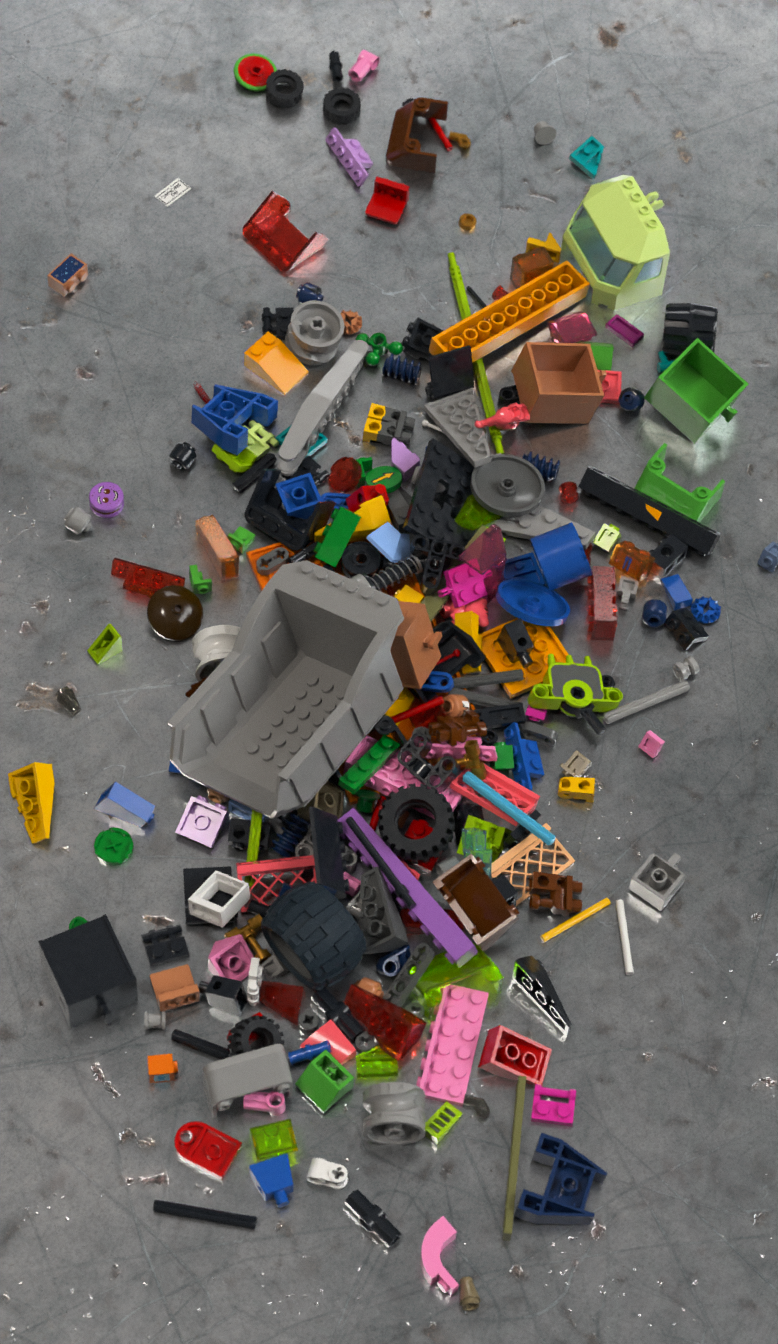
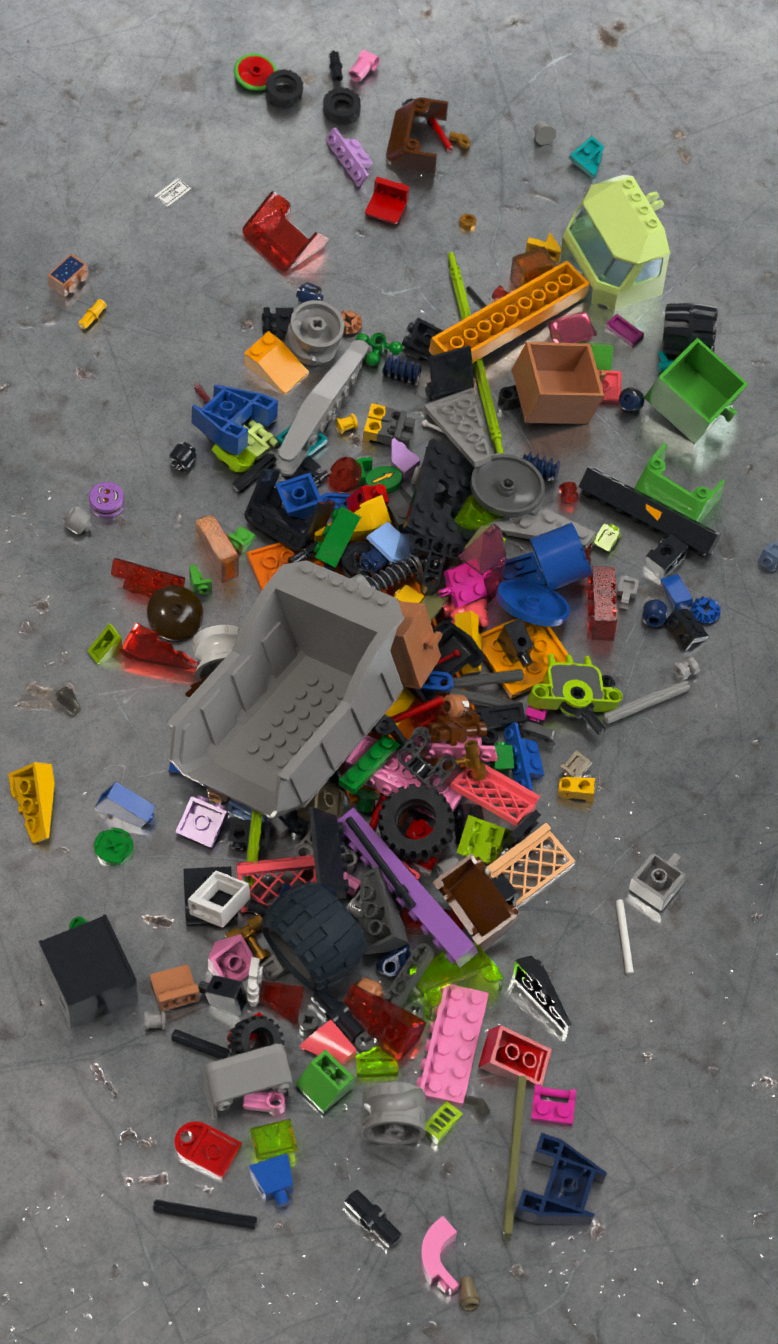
(92, 314): none -> yellow axle
(145, 646): none -> clear red wedge
(161, 1068): orange brick -> none
(166, 951): black plate -> none
(272, 561): dark grey beam -> none
(290, 836): dark blue piece -> none
(308, 1052): blue pin -> none
(324, 1173): white piece -> none
(346, 423): none -> yellow bush
(372, 561): none -> dark blue bracket
(475, 842): clear light blue slope -> none
(506, 417): coral animal -> none
(509, 808): medium azure axle -> none
(560, 891): reddish brown hips -> none
(575, 919): yellow bar -> none
(632, 560): clear orange brick -> none
(651, 744): bright pink tile -> none

